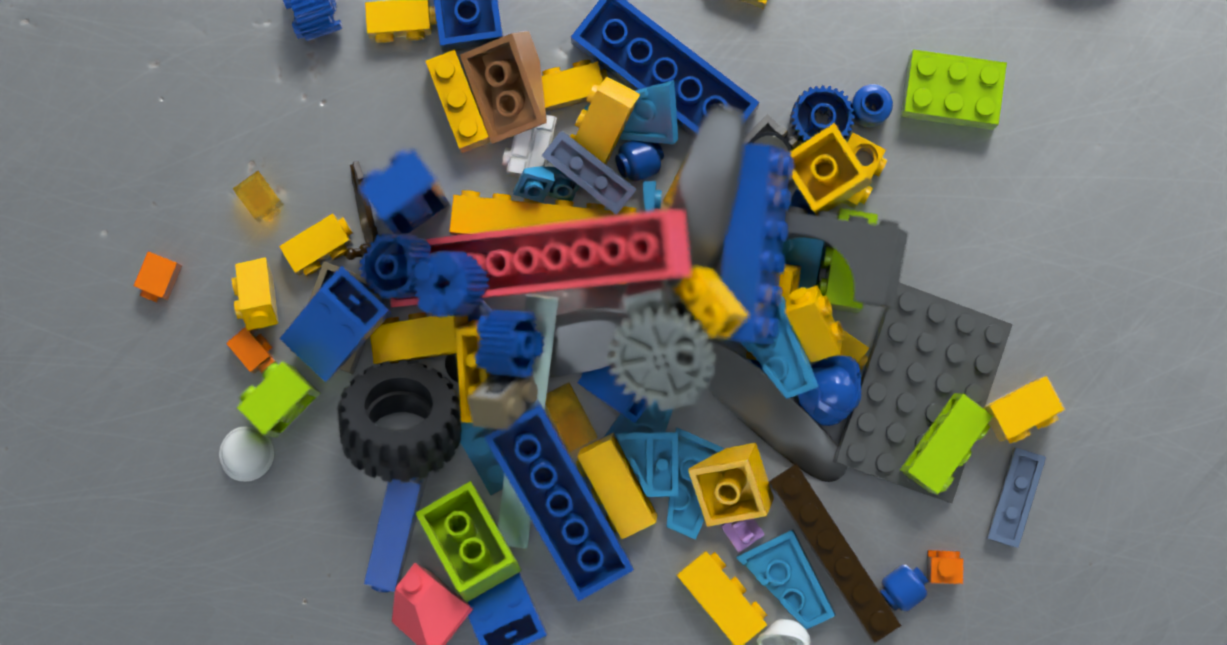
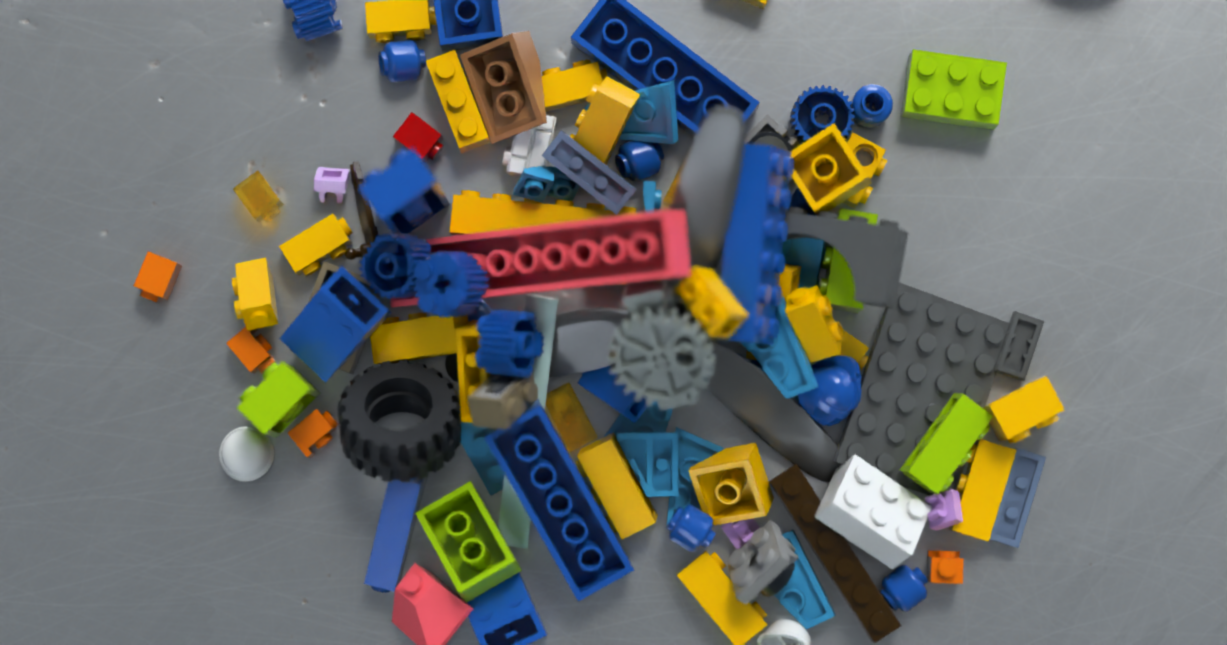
(314, 431): none -> orange brick
(331, 180): none -> lavender tile
(401, 61): none -> blue head
(419, 136): none -> red brick
(691, 528): none -> blue head
(762, 564): none -> light grey piece
(873, 512): none -> white brick
(945, 509): none -> lavender tile
(983, 488): none -> yellow brick
(1019, 346): none -> dark grey plate

